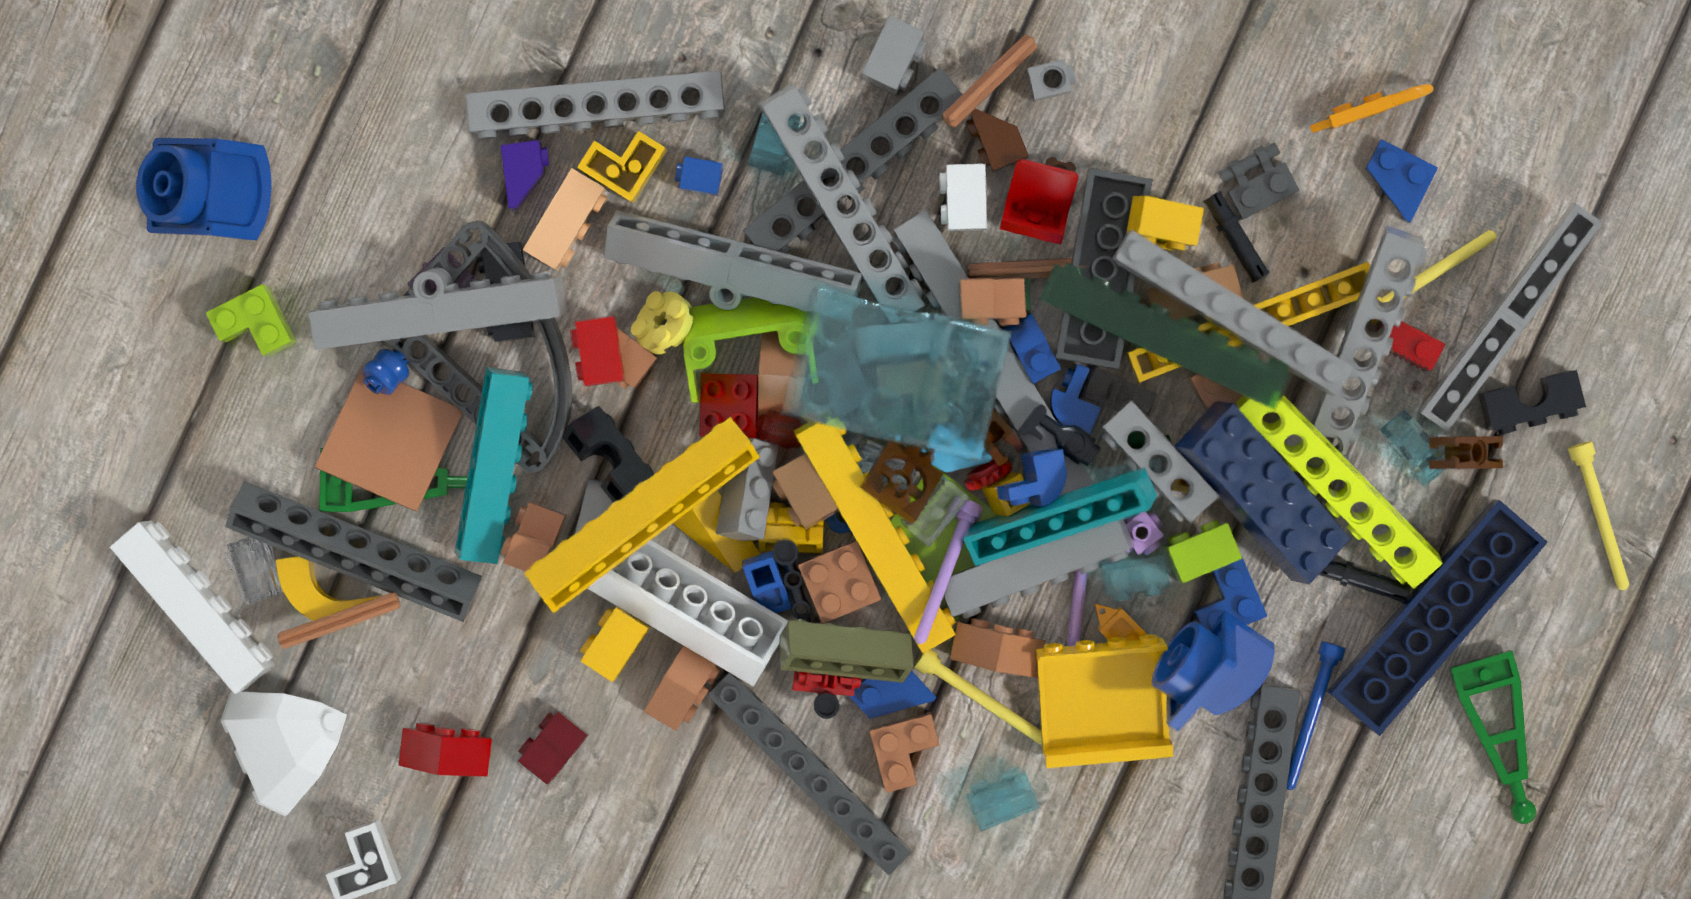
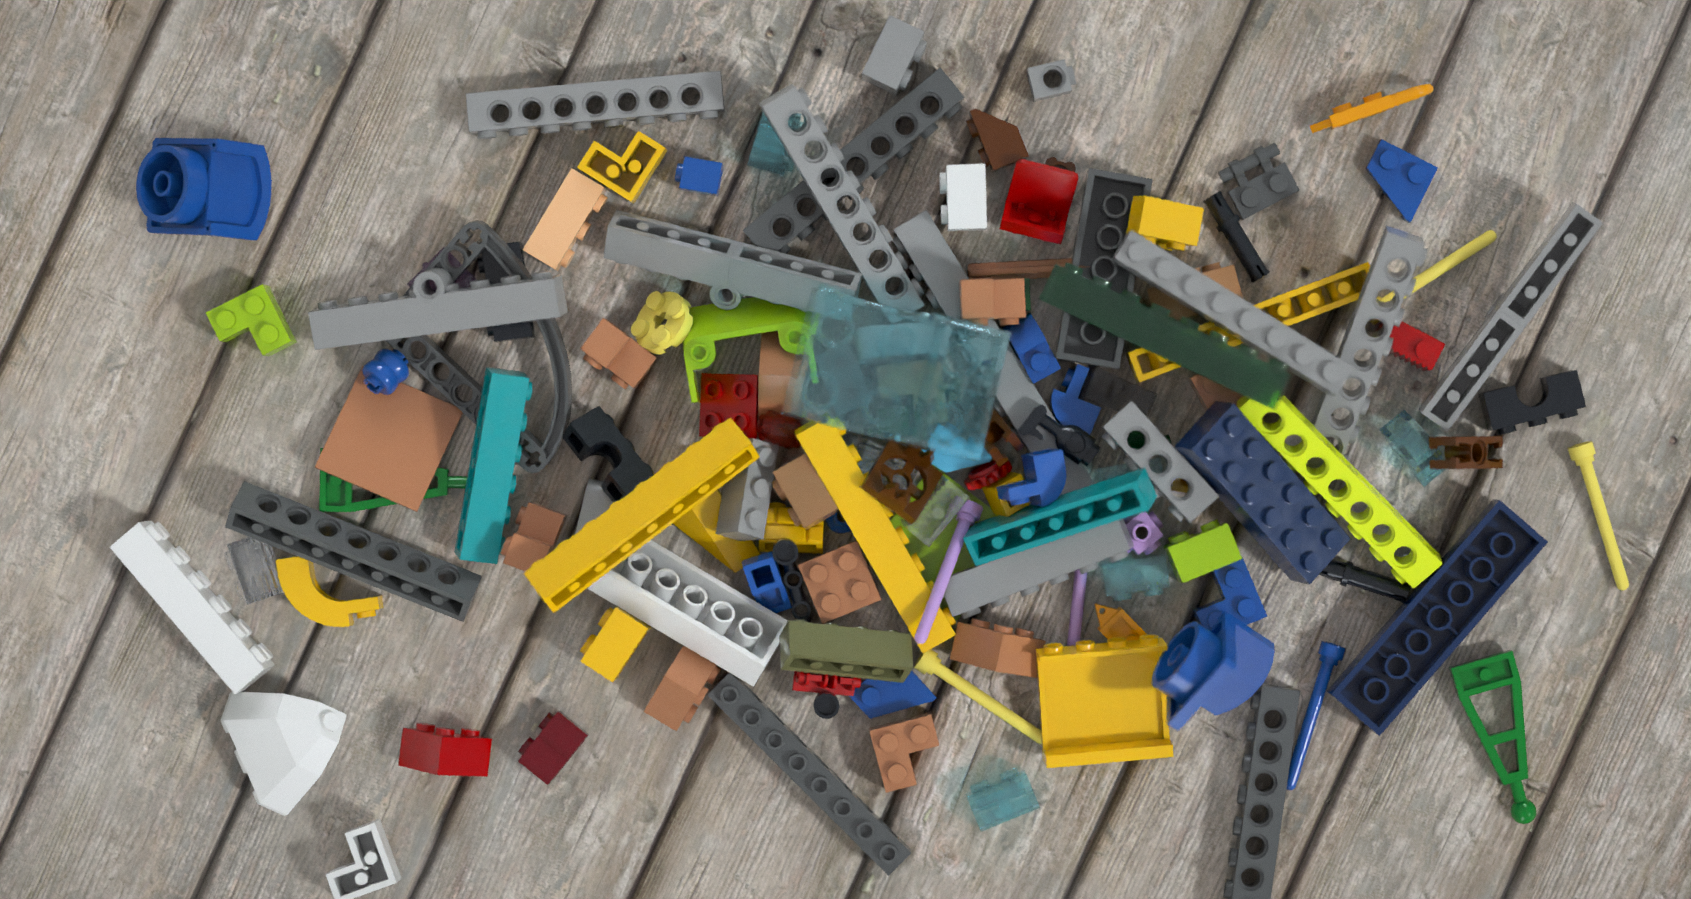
(338, 620): nougat axle -> none
(523, 169): dark purple slope -> none
(598, 351): red brick -> none
(989, 81): nougat axle -> none

